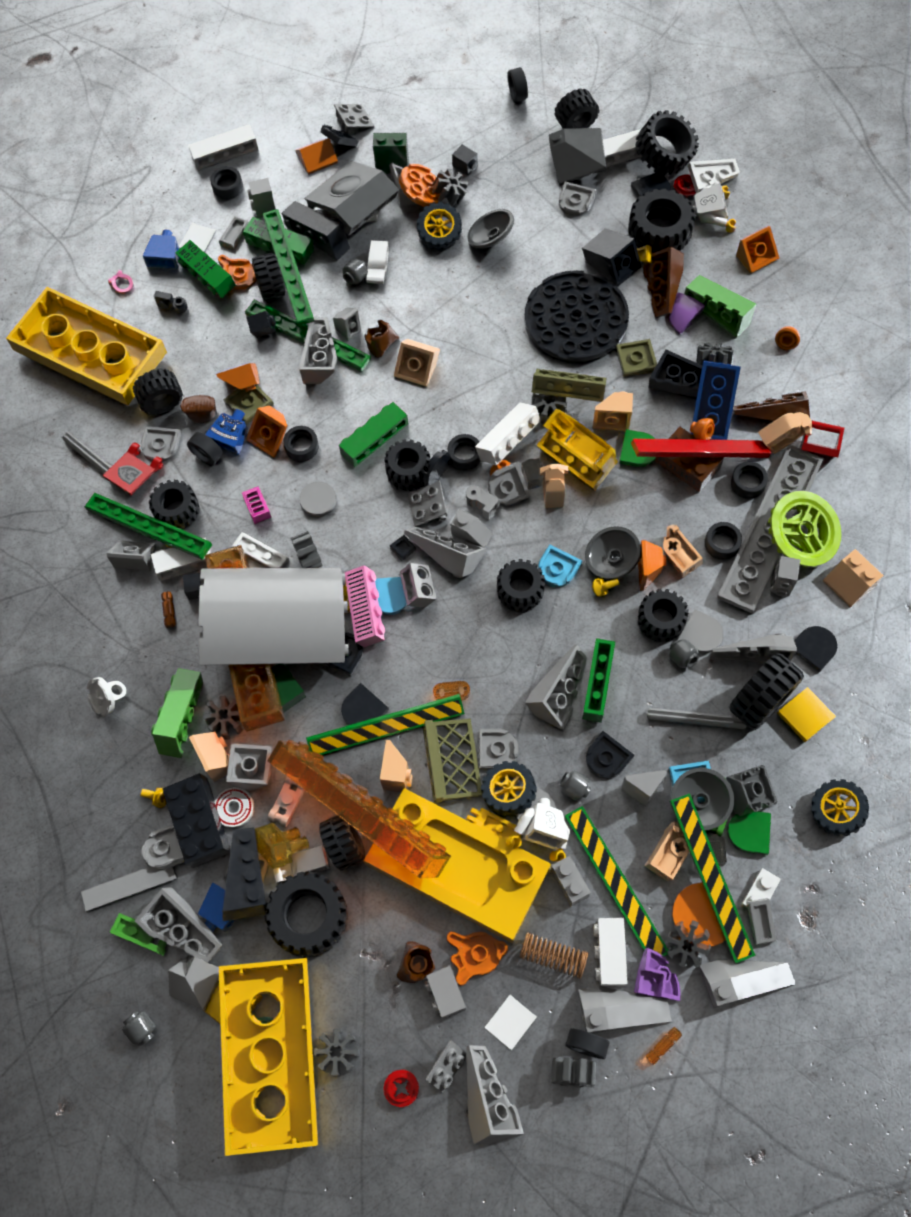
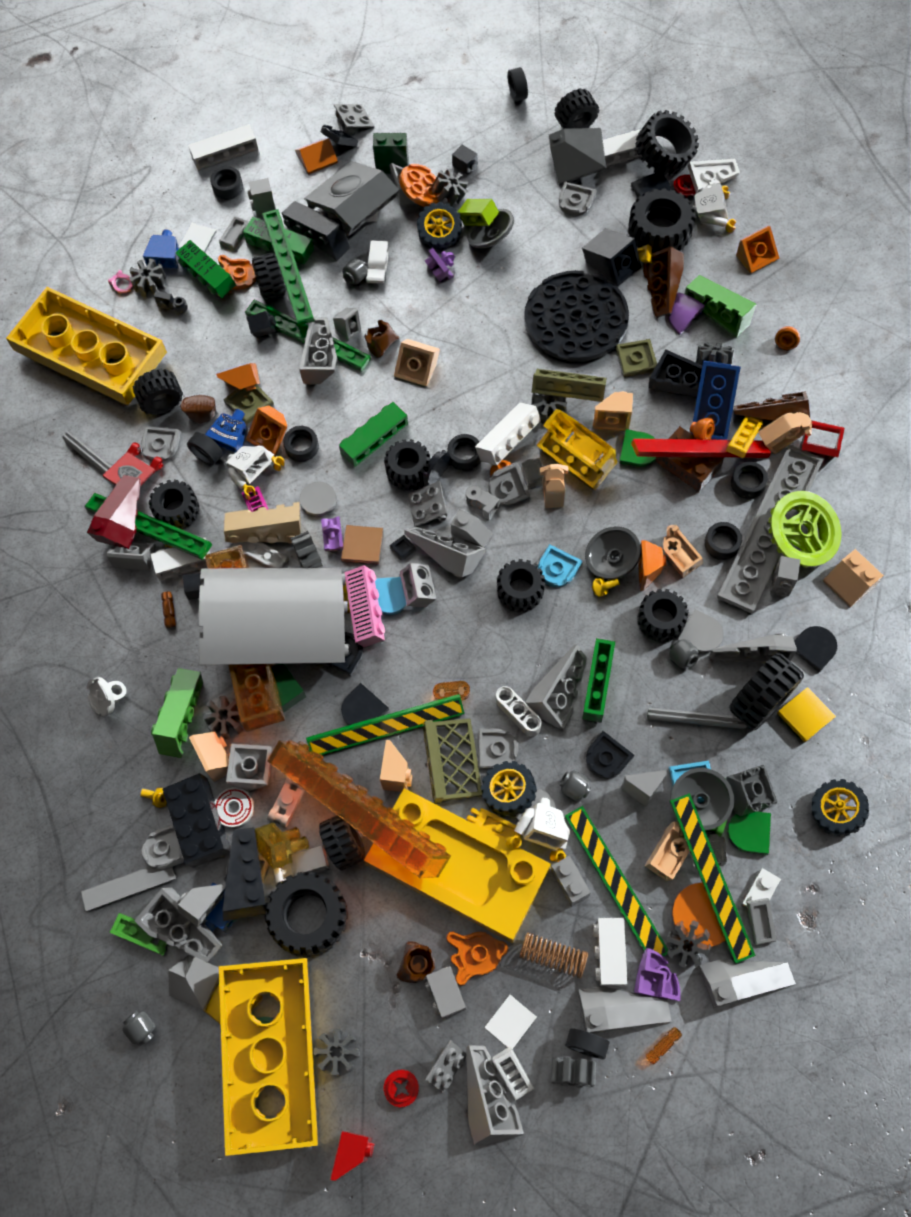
(116, 517): none -> wedge
(147, 277): none -> dark grey gear
(200, 902): none -> light grey slope
(248, 464): none -> white torso
(263, 524): none -> tan wedge
(332, 534): none -> medium lavender hips
(351, 1153): none -> red slope
(362, 544): none -> medium nougat tile
(446, 259): none -> medium lavender hips
(478, 212): none -> lime brick
(508, 1052): none -> white slope
(514, 703): none -> white beam
(744, 436): none -> yellow tile

